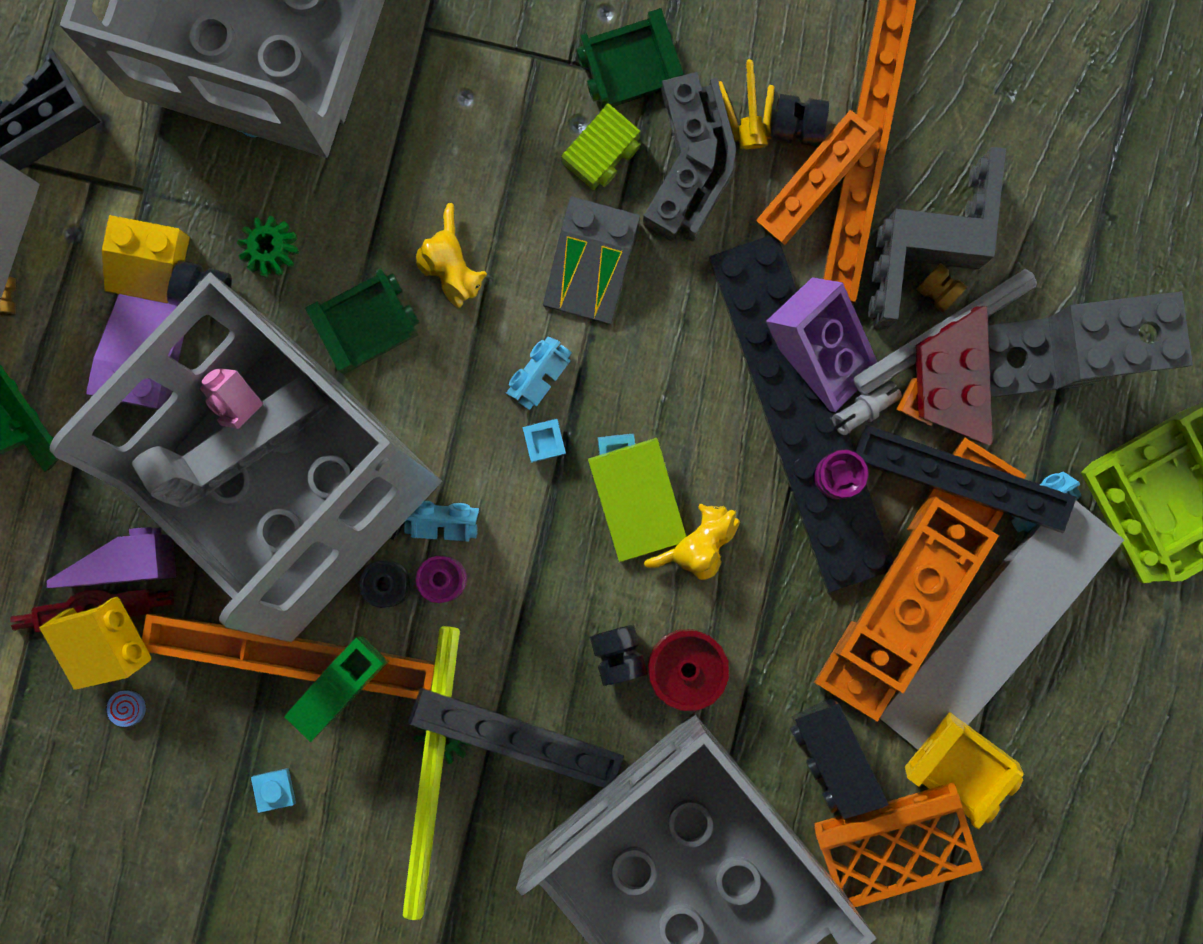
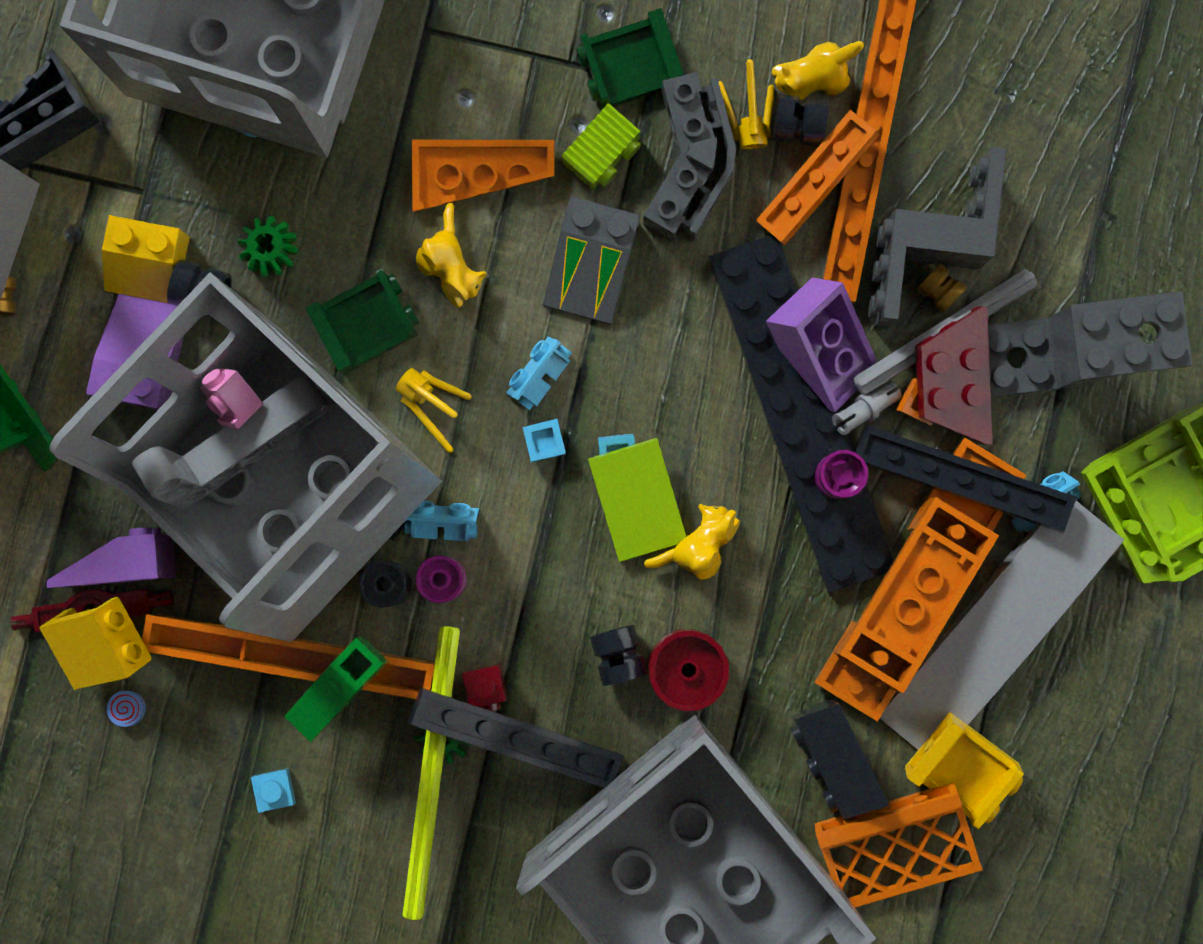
(416, 388): none -> yellow plant
(470, 168): none -> orange wing
(485, 686): none -> dark red brick
(821, 69): none -> yellow animal

